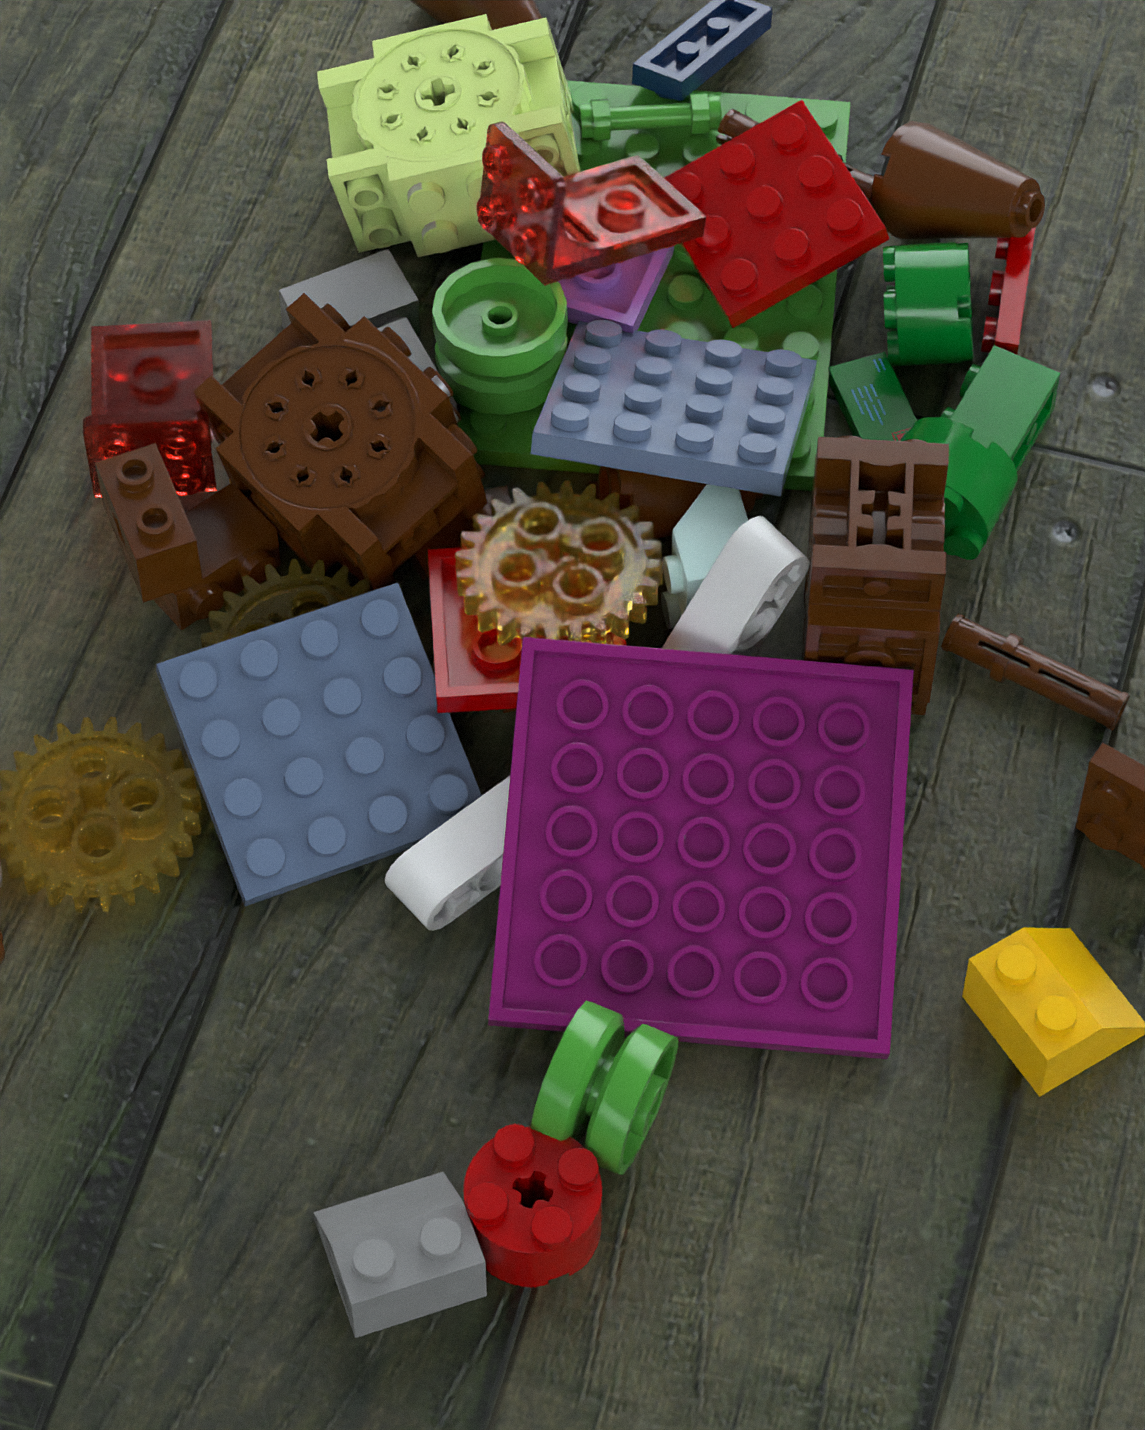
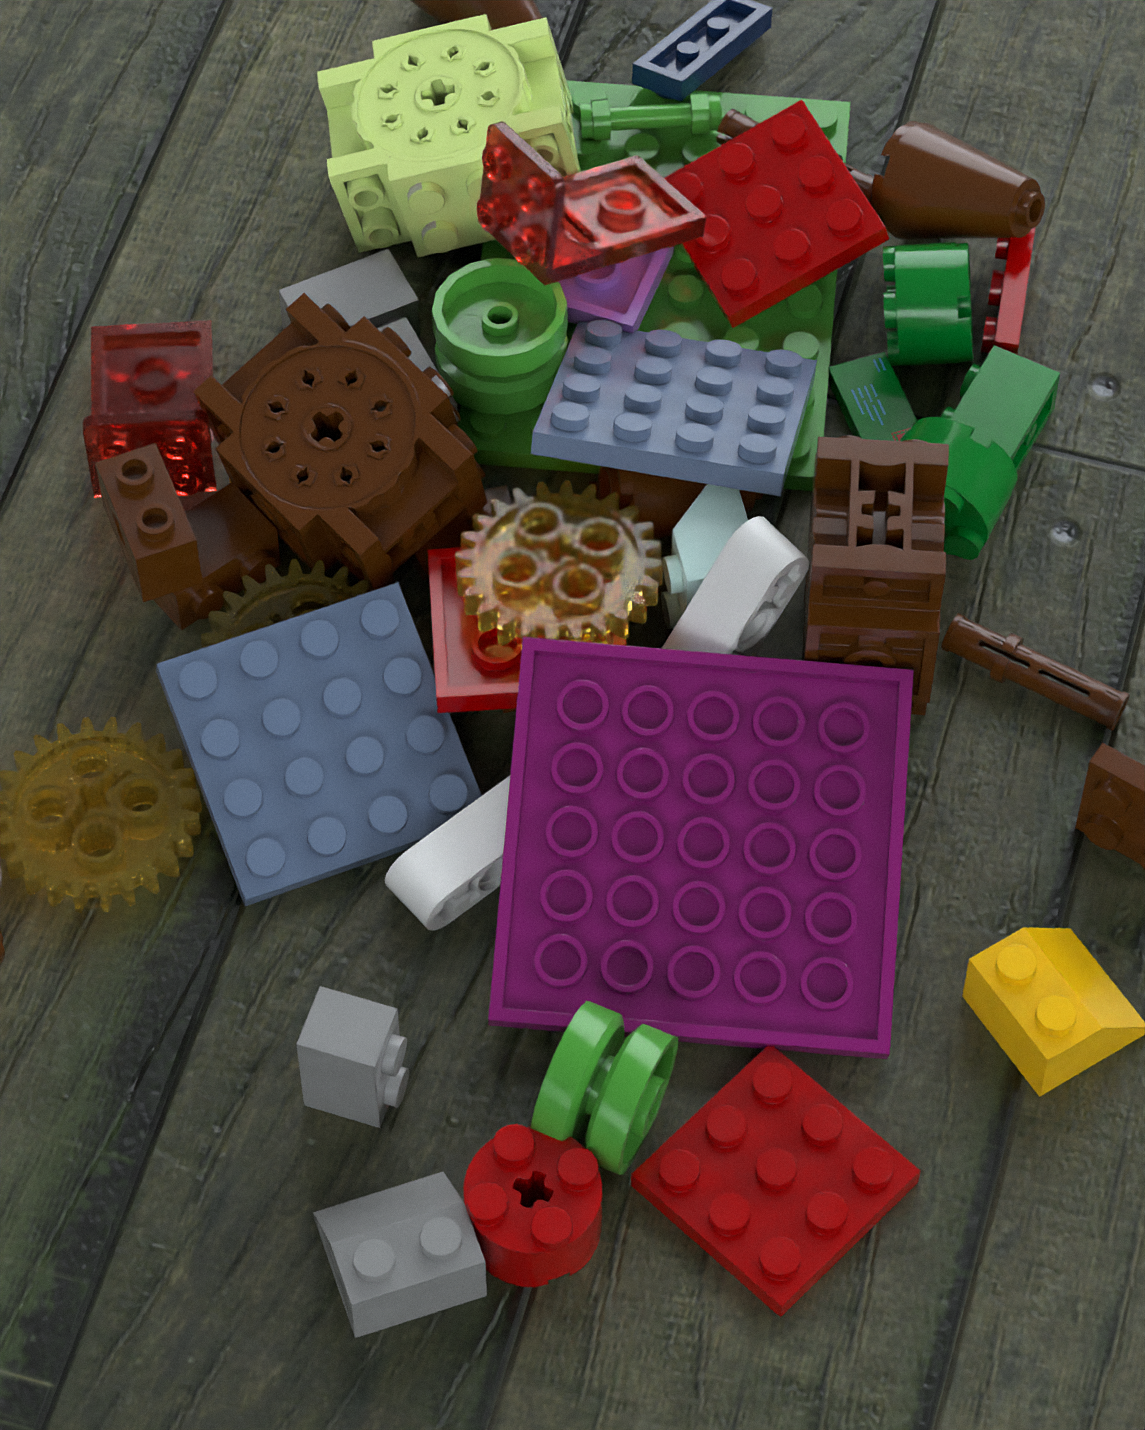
(352, 1057): none -> light grey brick
(775, 1179): none -> red plate

